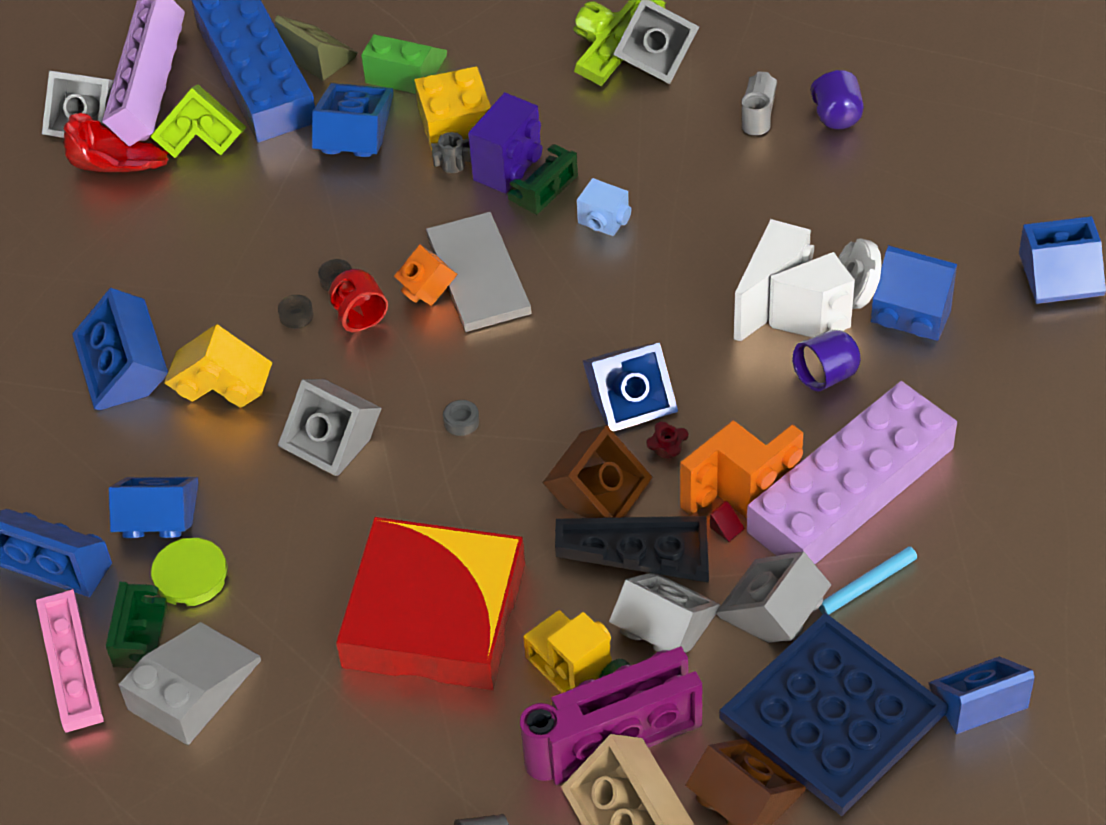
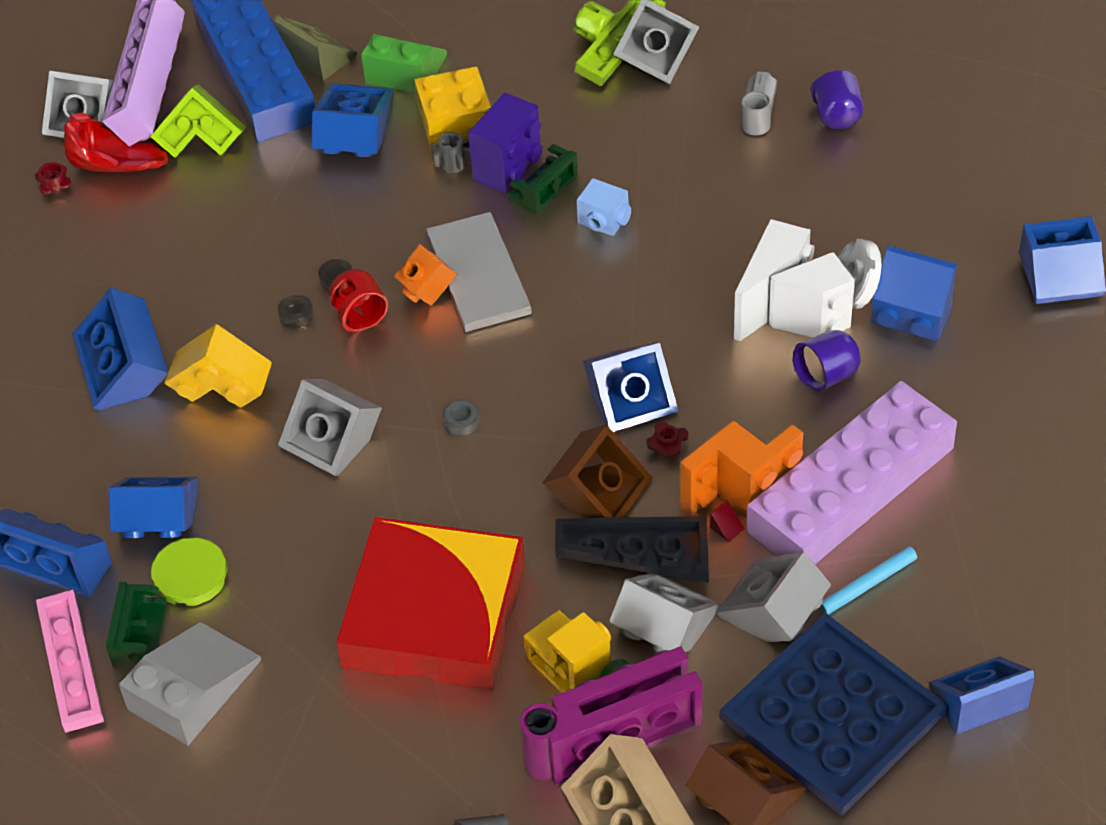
(52, 177): none -> dark red plate

